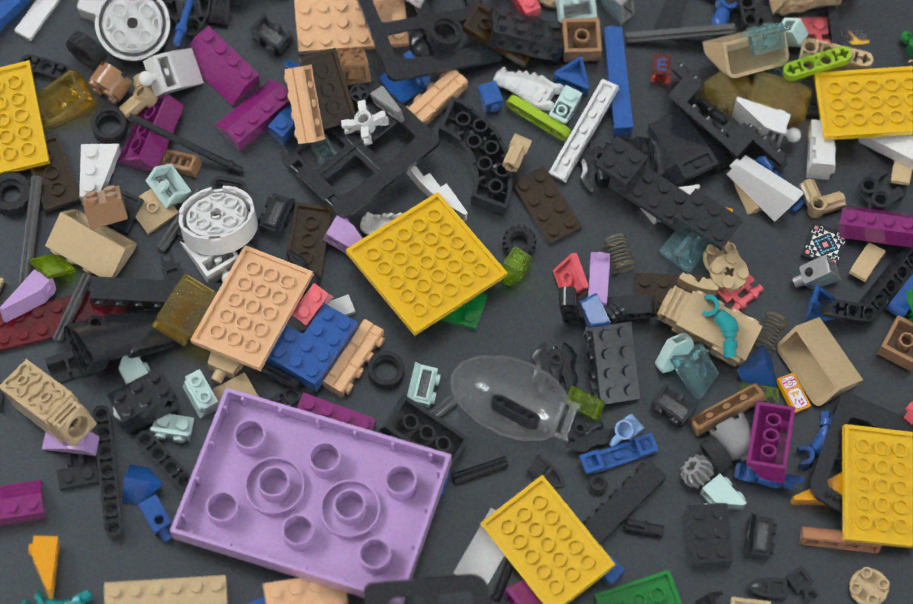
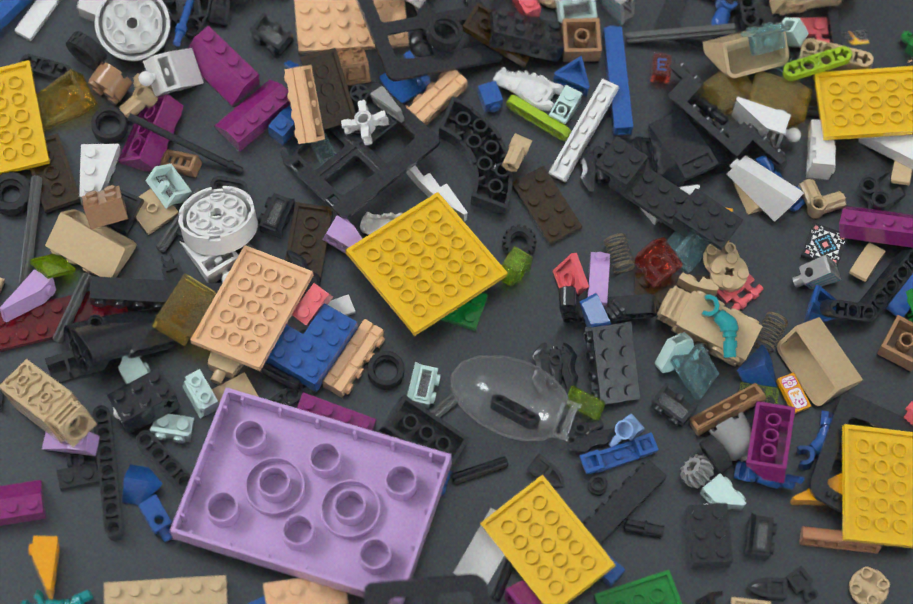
(657, 261): none -> clear red slope

